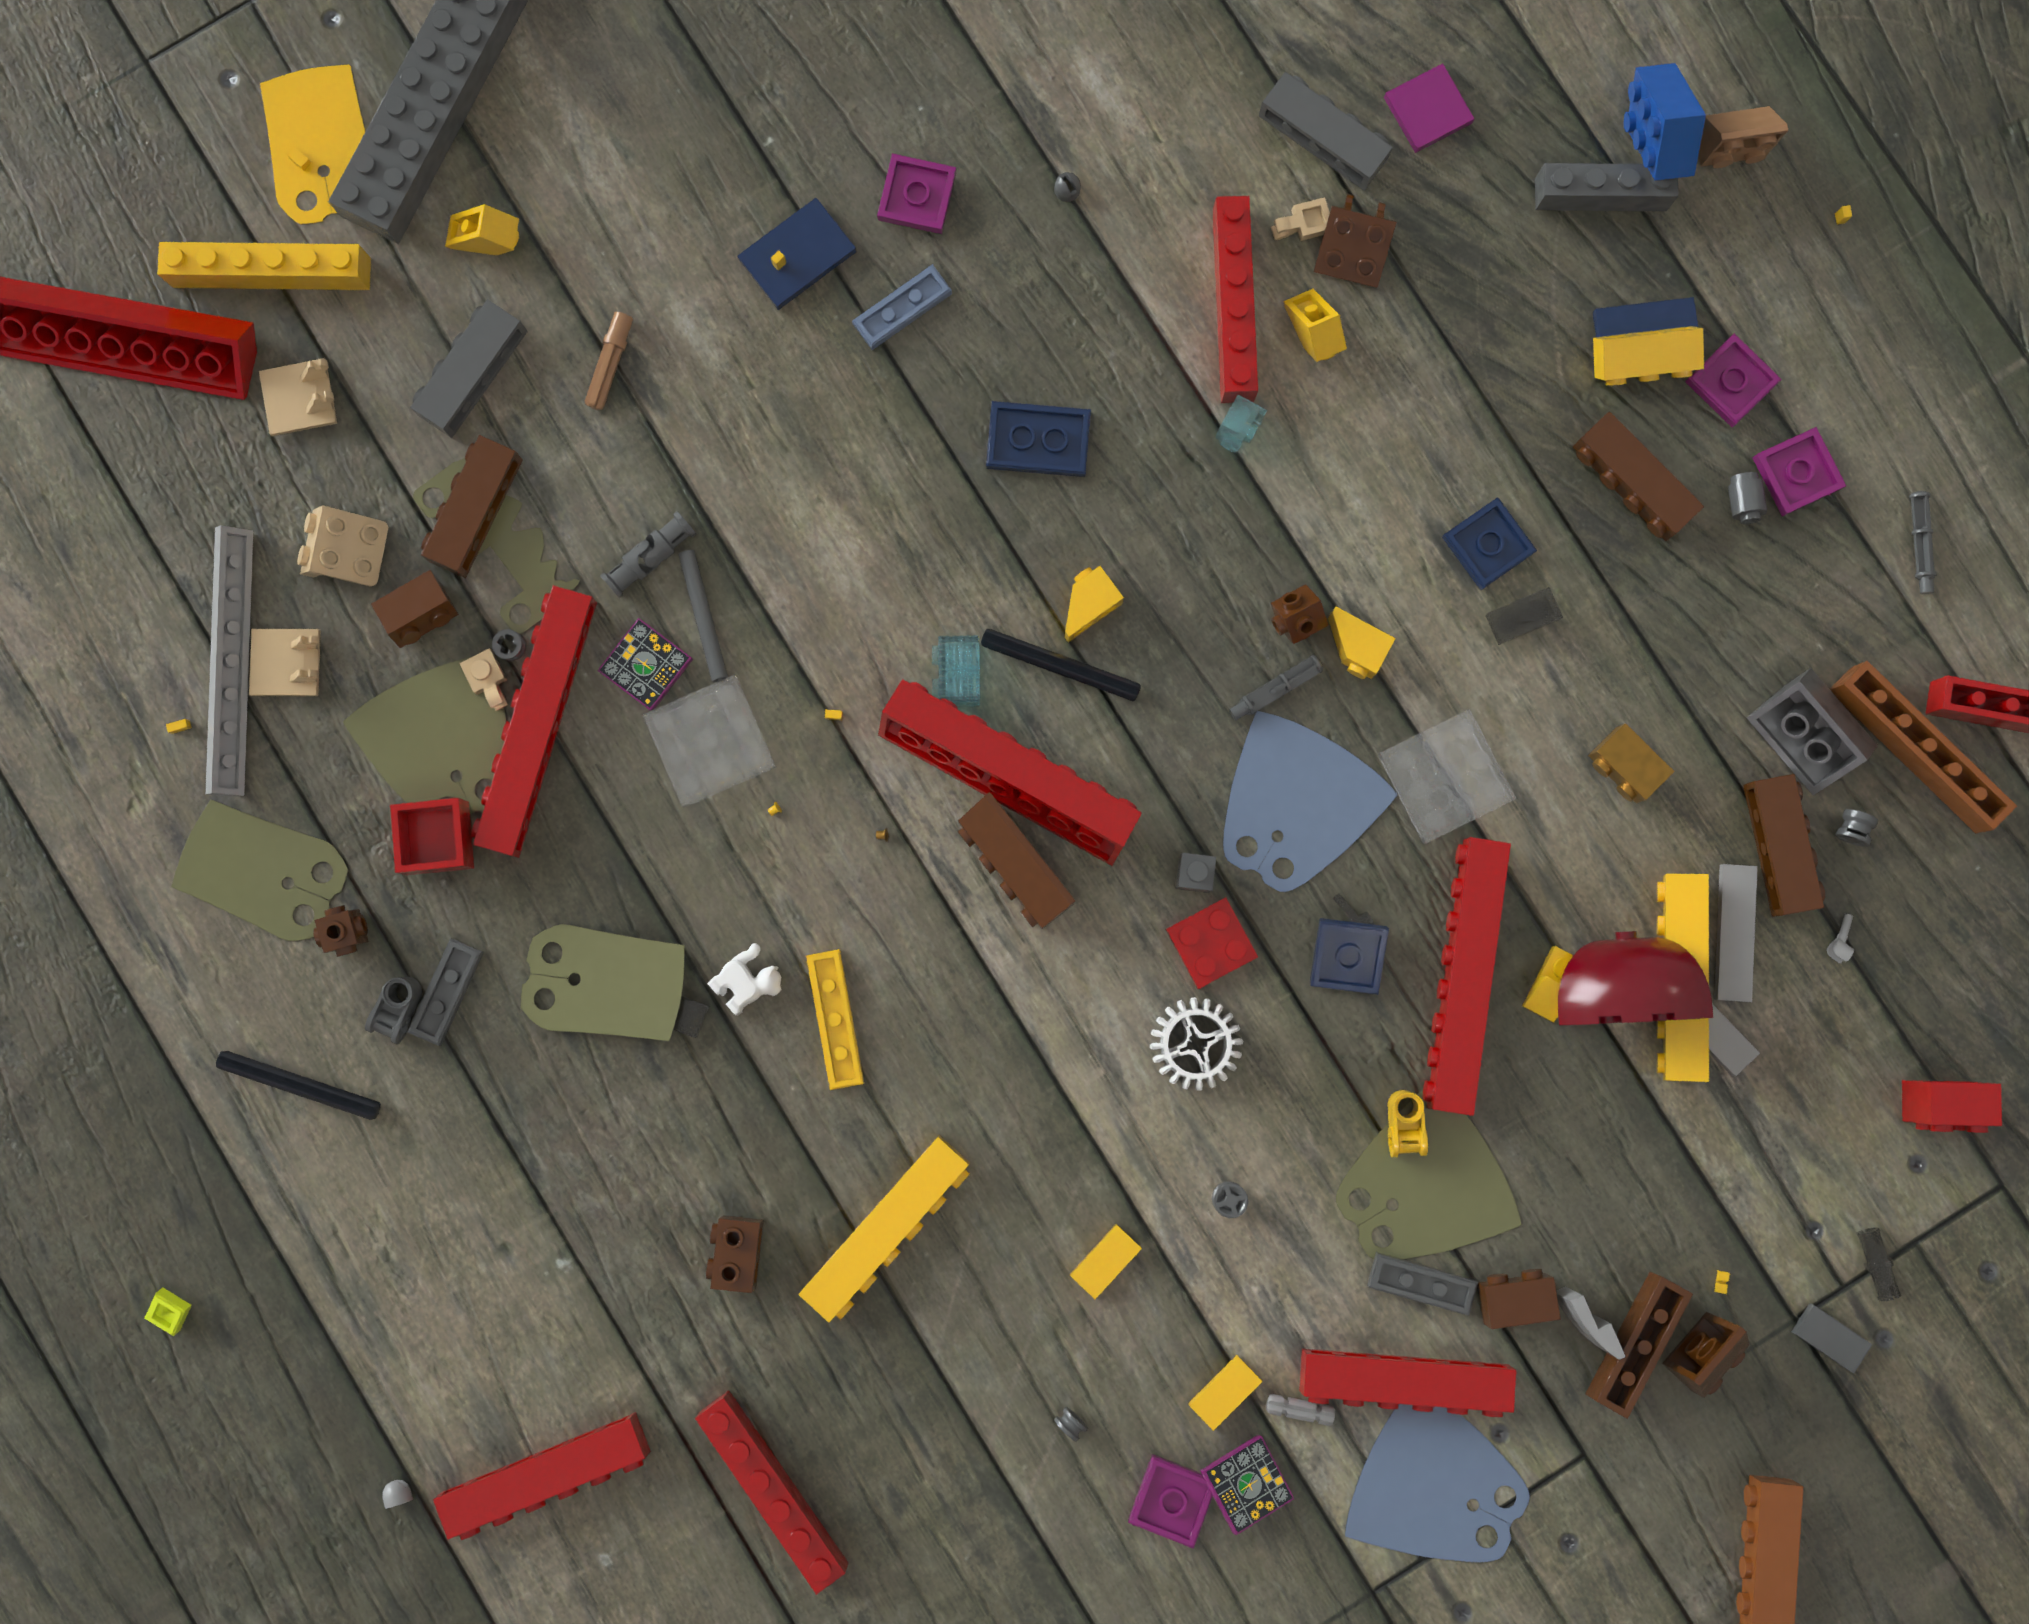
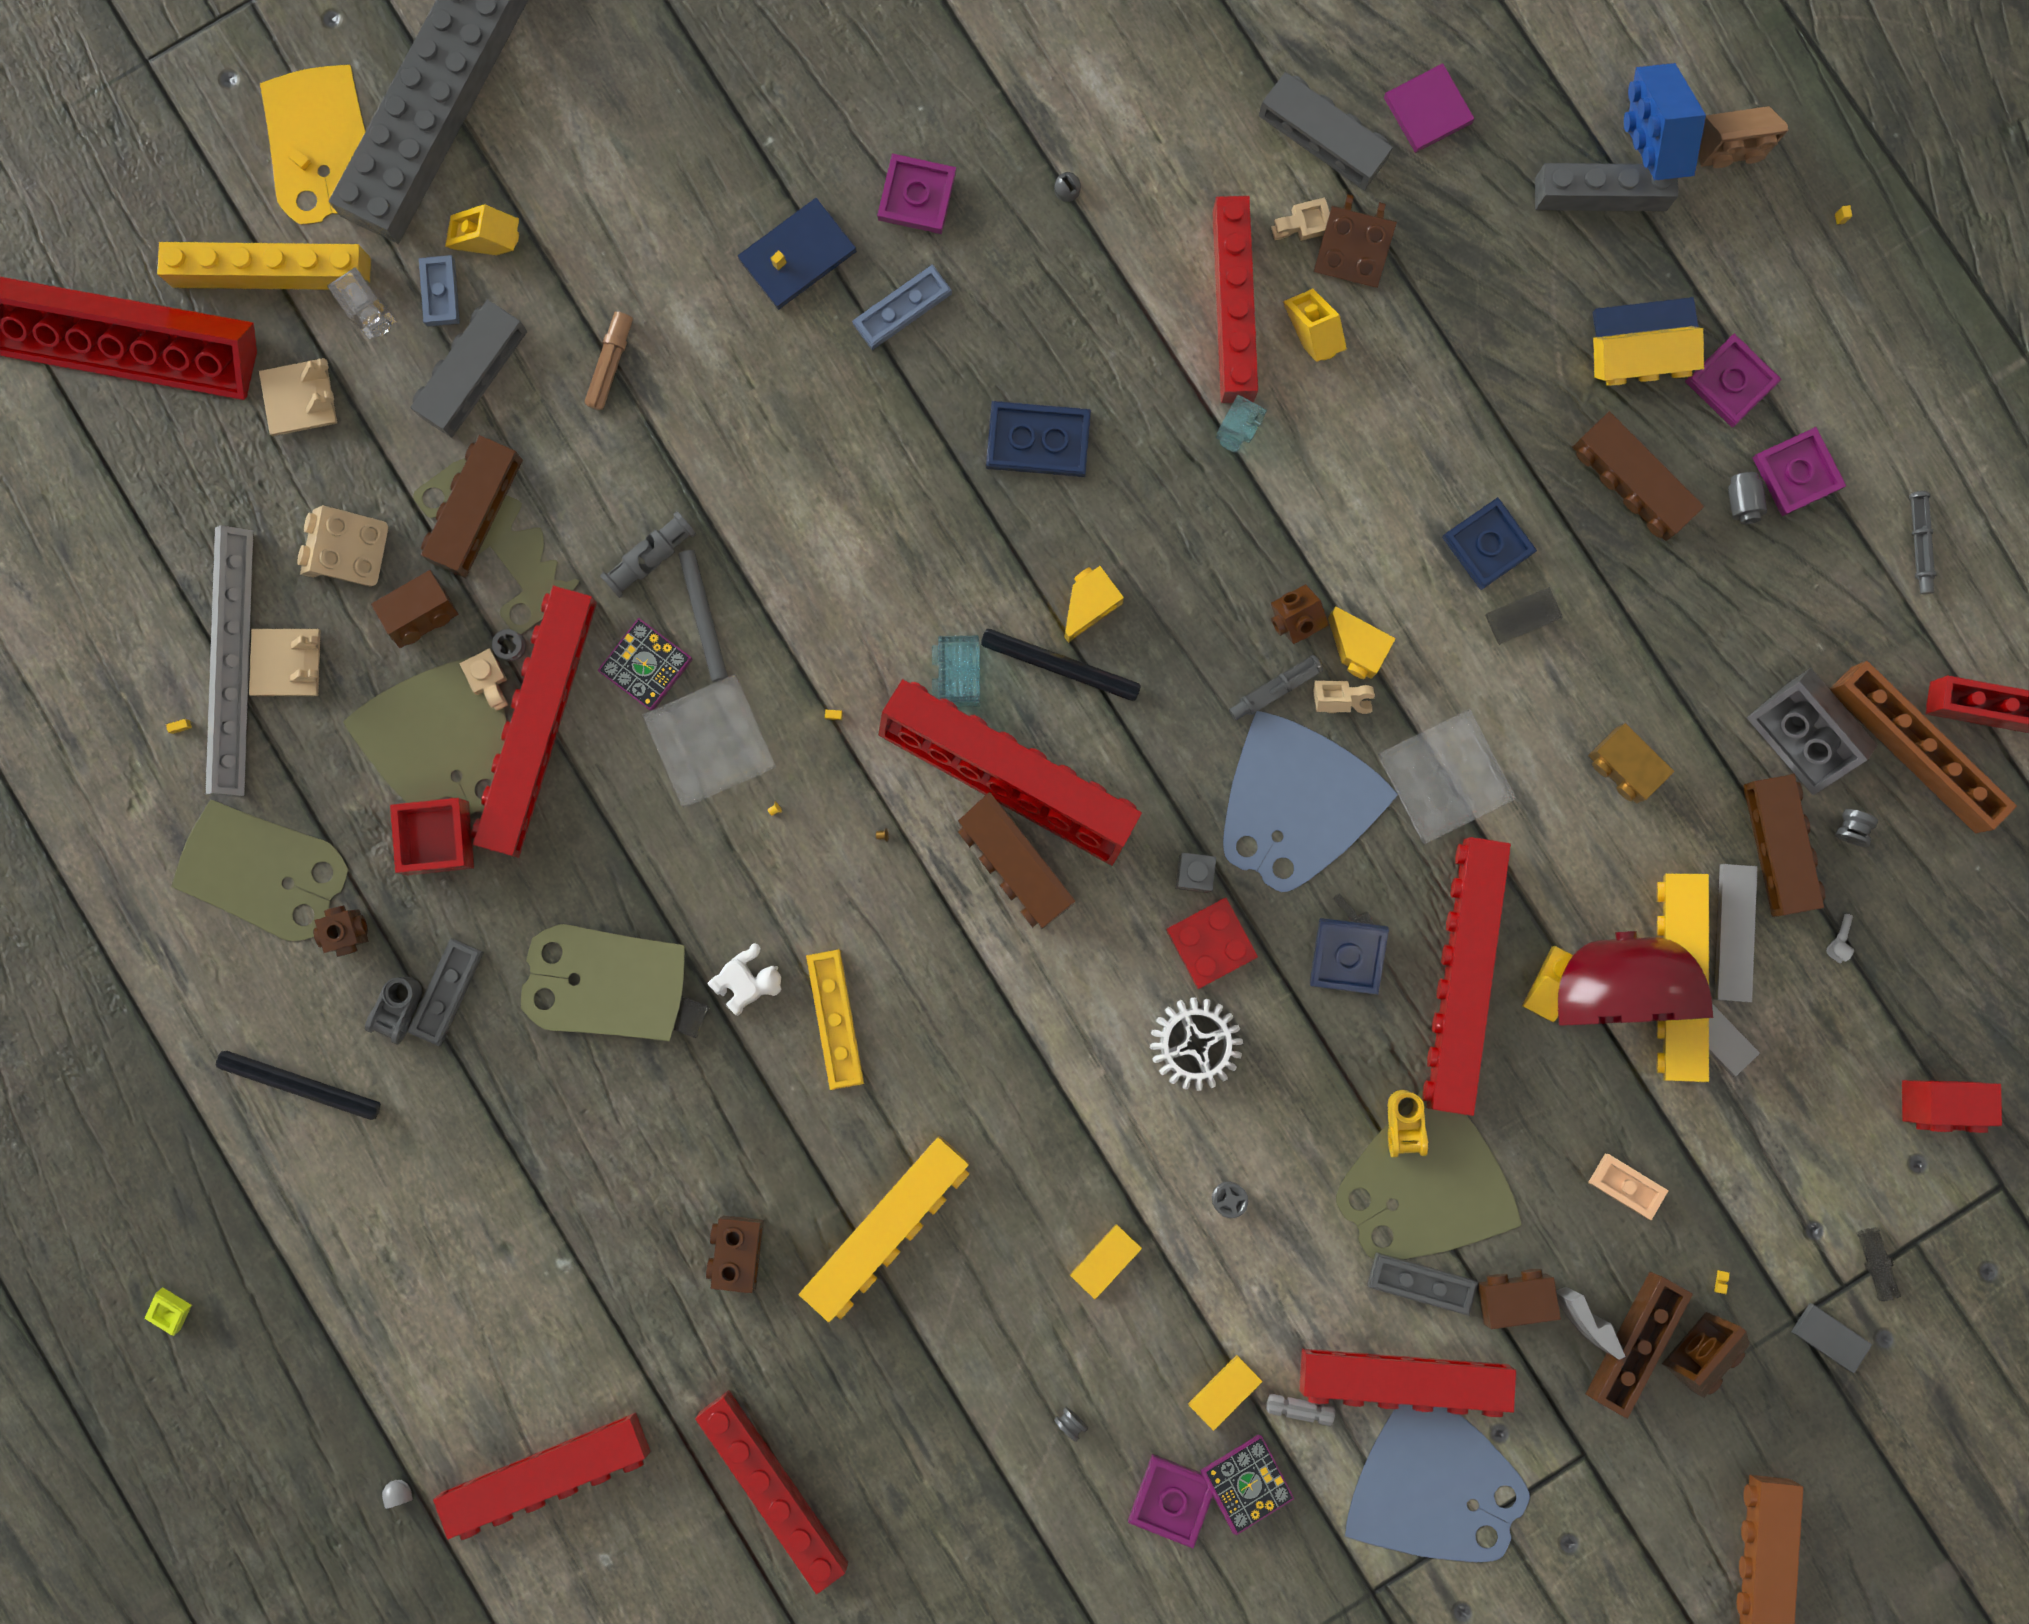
(362, 303): none -> clear brick
(439, 290): none -> sand blue plate
(1339, 697): none -> tan plate
(1628, 1186): none -> light nougat plate

